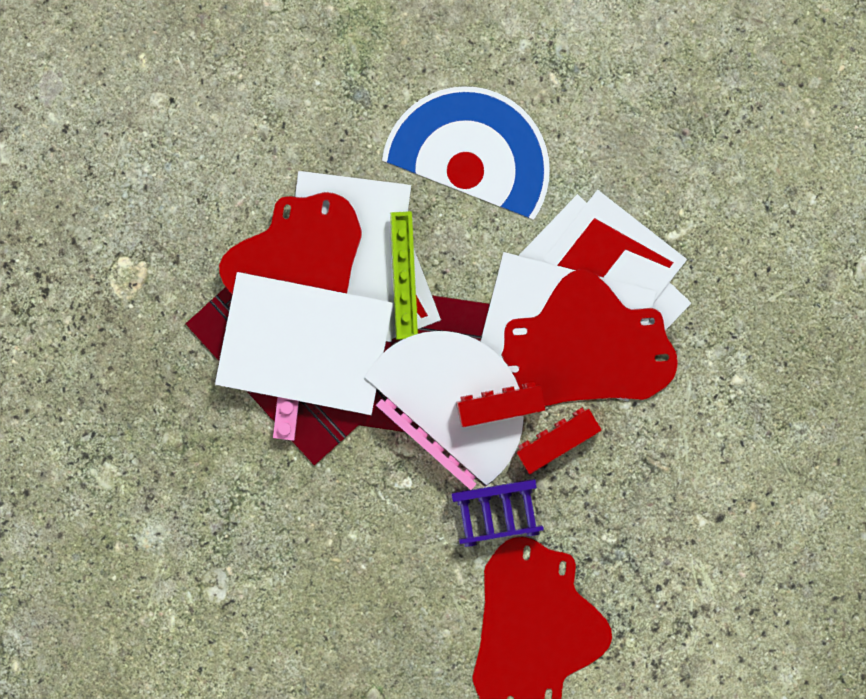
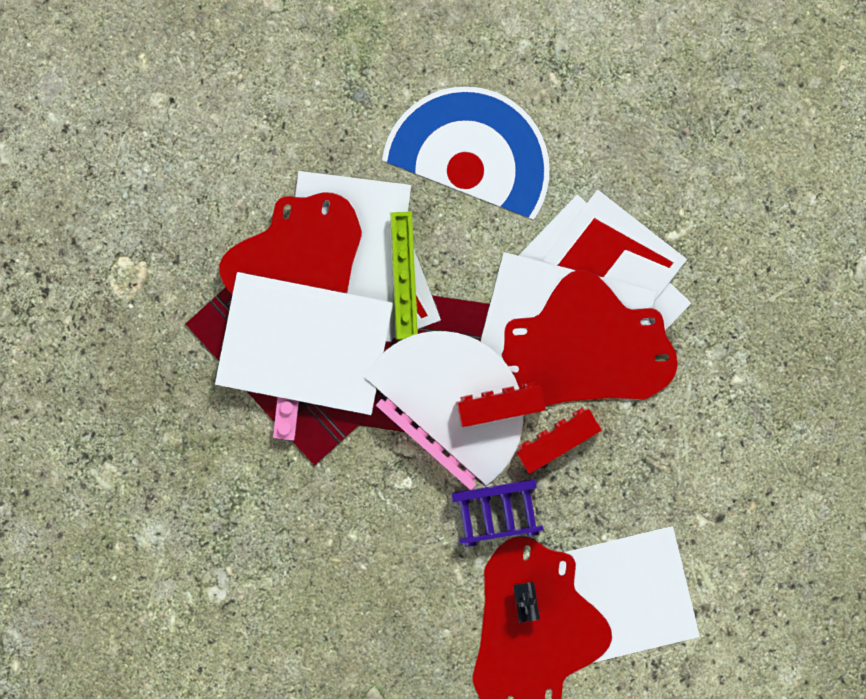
(526, 602): none -> black hips
(637, 589): none -> white sticker

